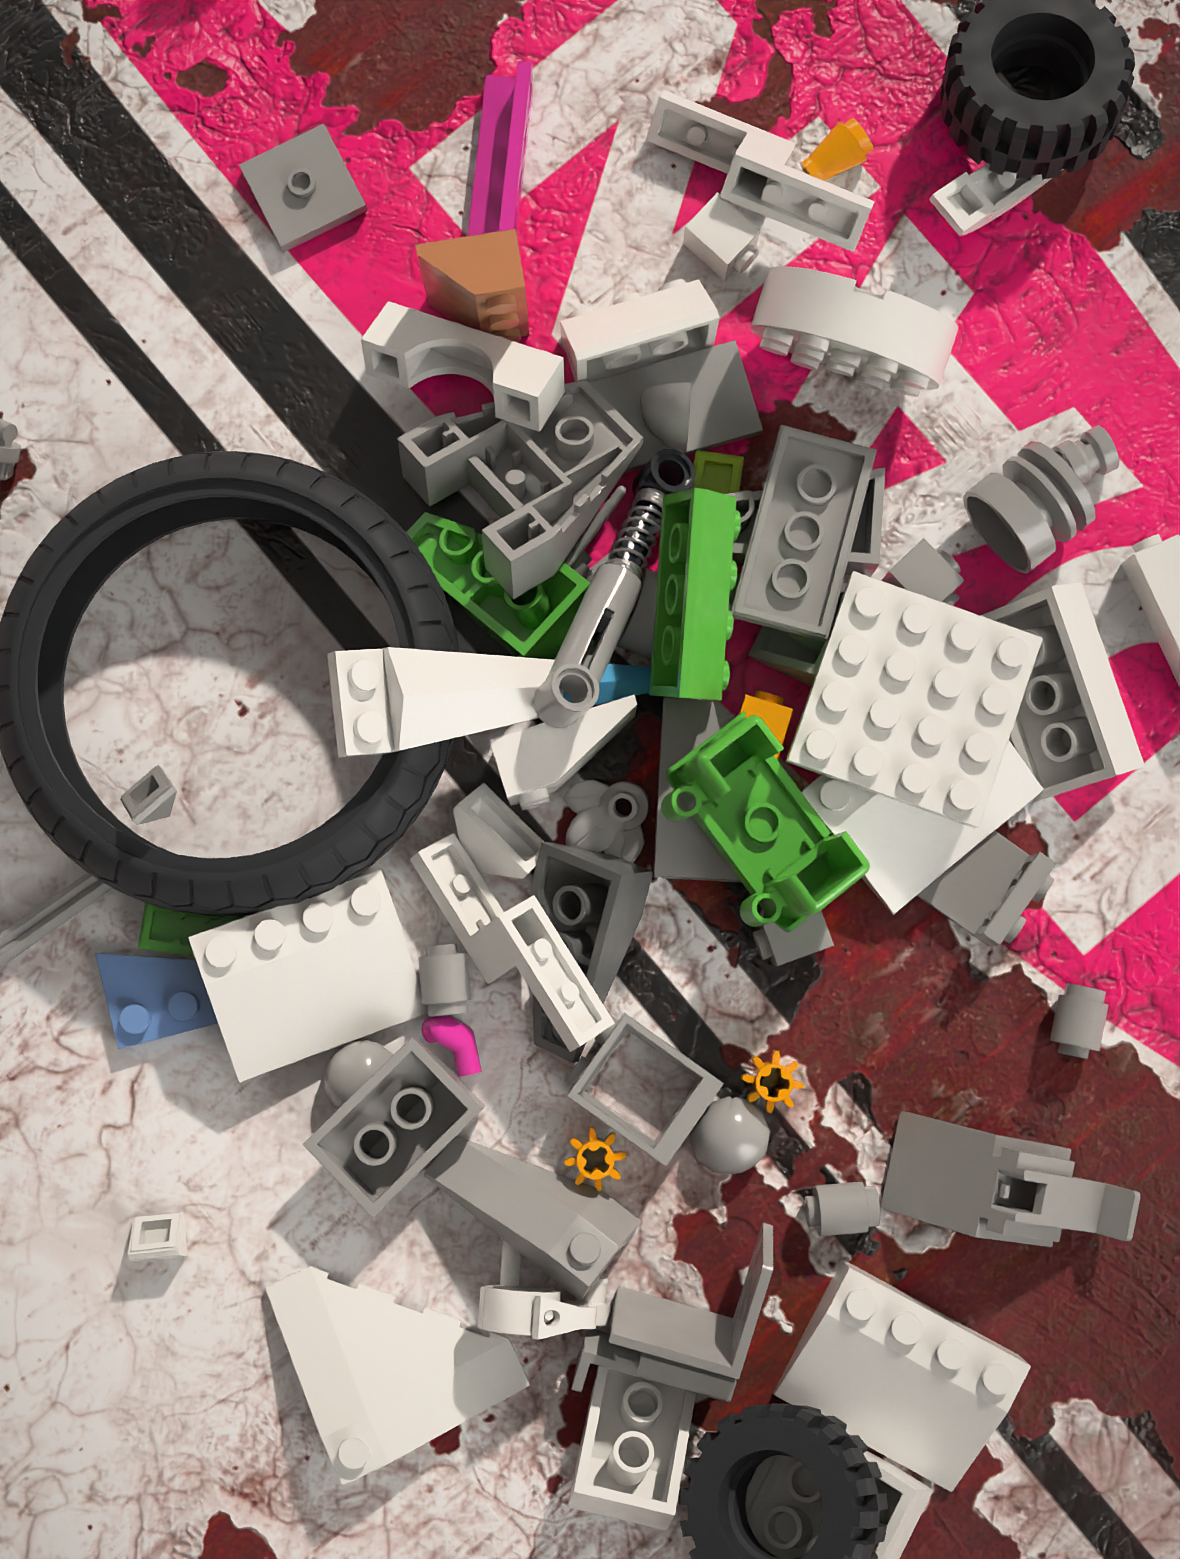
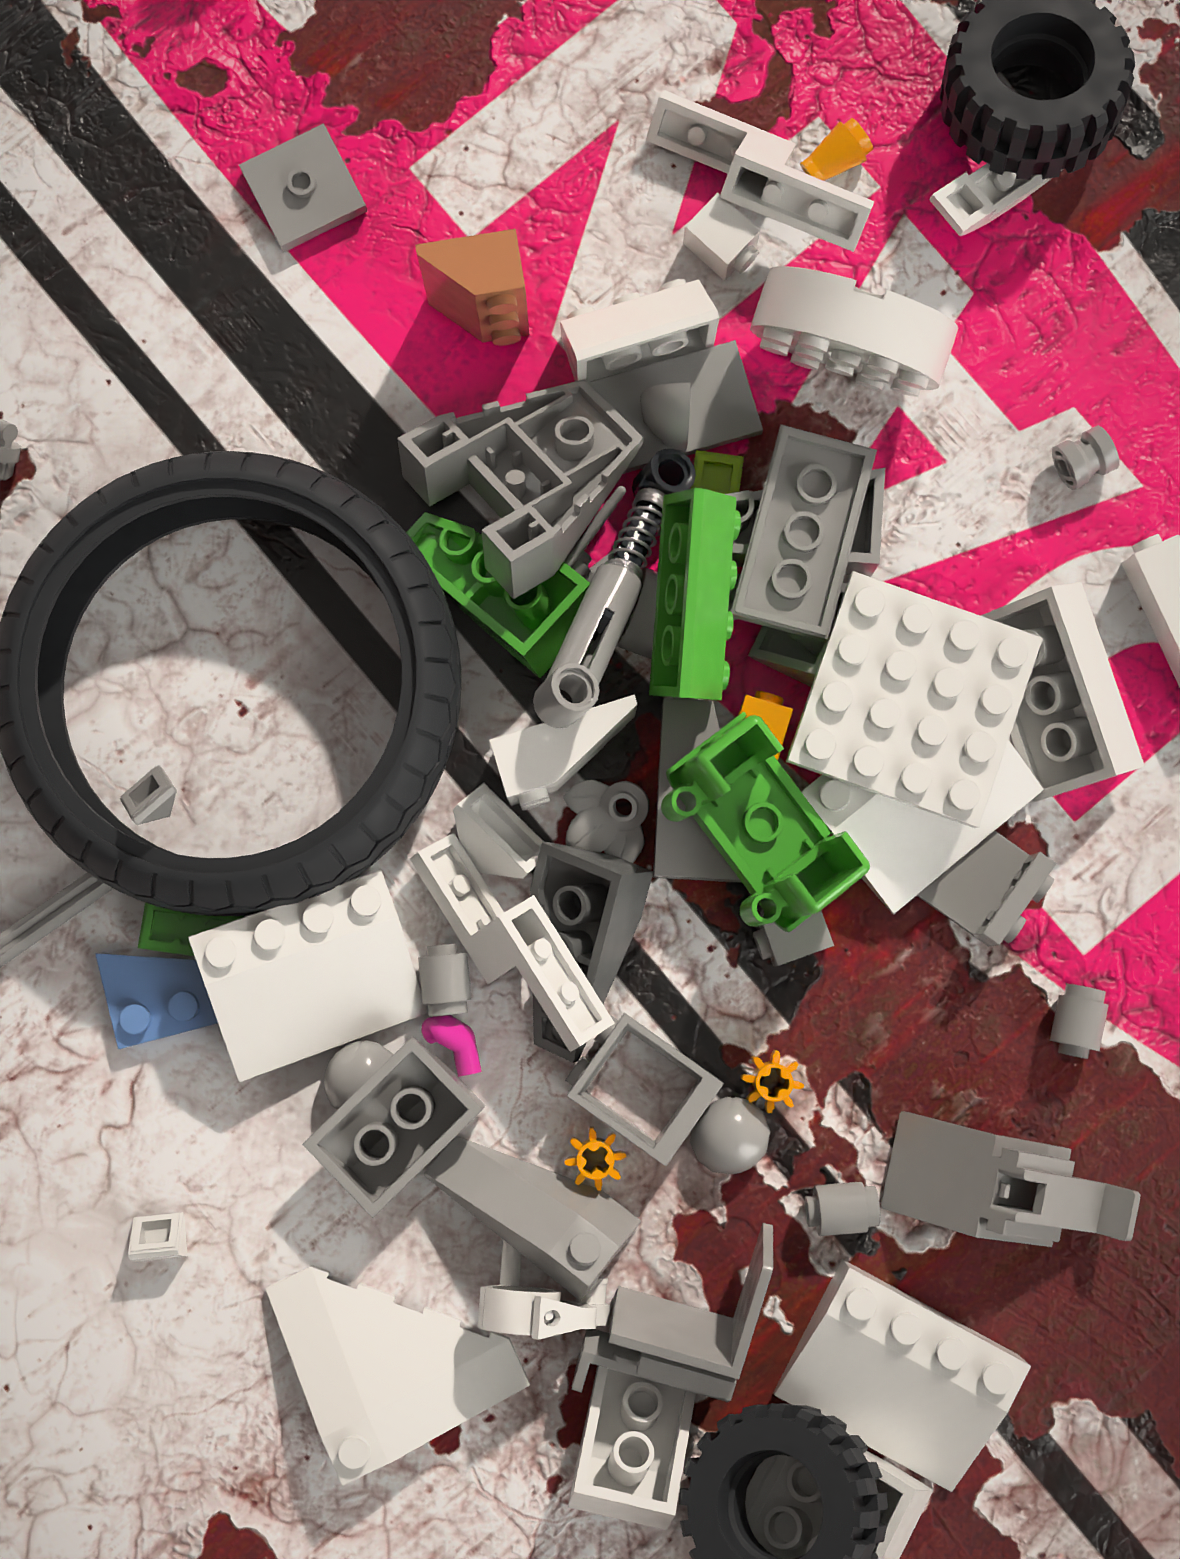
(414, 345): white arch -> none
(421, 697): white plate -> none
(501, 152): dark pink fence -> none
(927, 573): light grey brick -> none
(1029, 506): light grey wheel -> none

